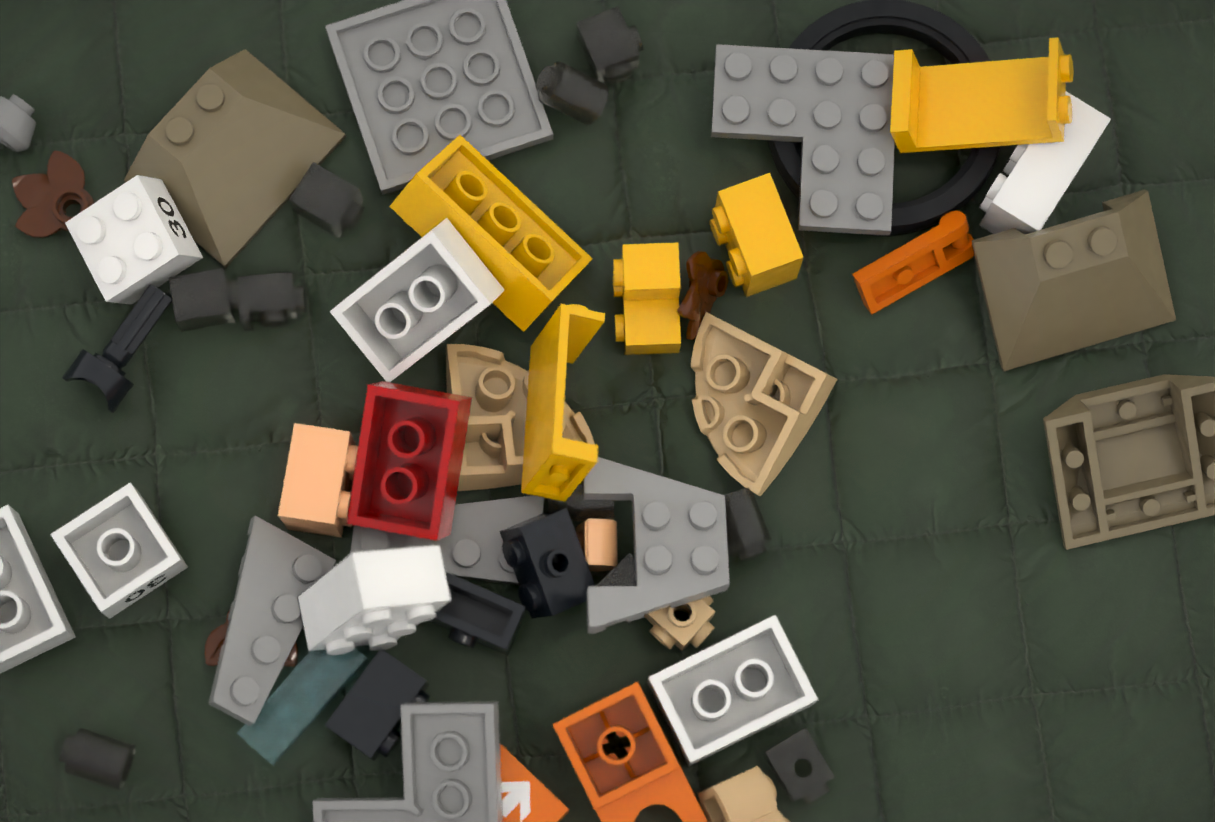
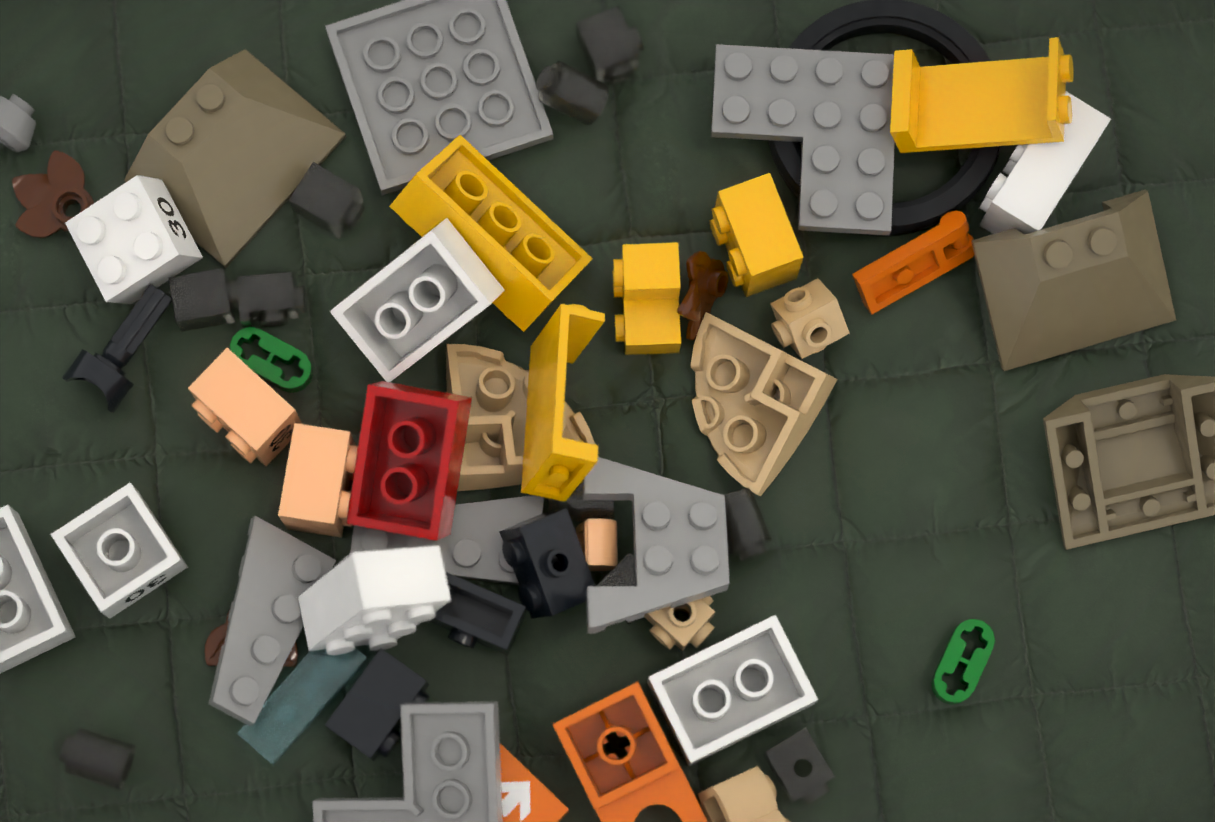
(245, 406): none -> light nougat brick
(276, 350): none -> green beam
(808, 319): none -> tan brick
(973, 666): none -> green beam

